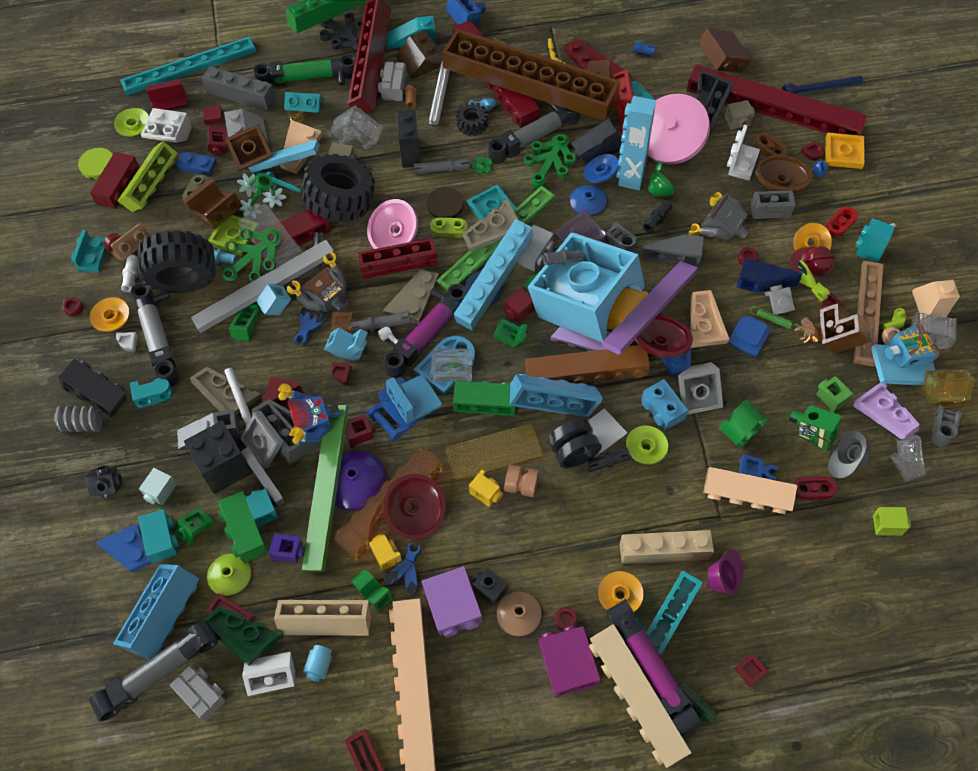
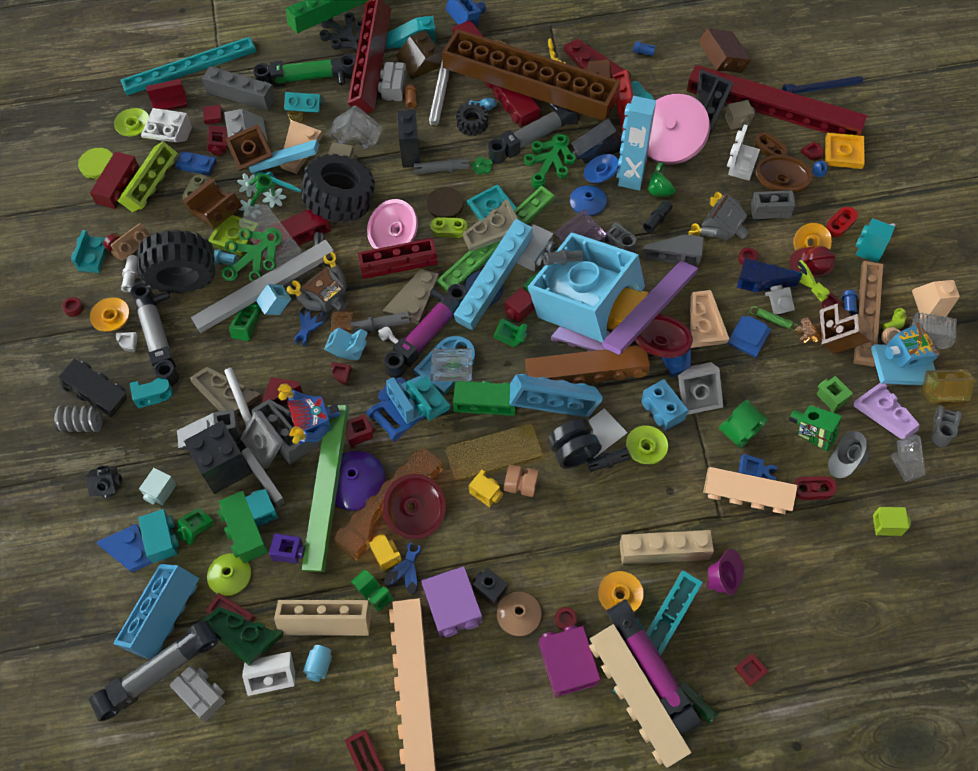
(427, 398): none -> teal bracket
(849, 298): none -> blue pin

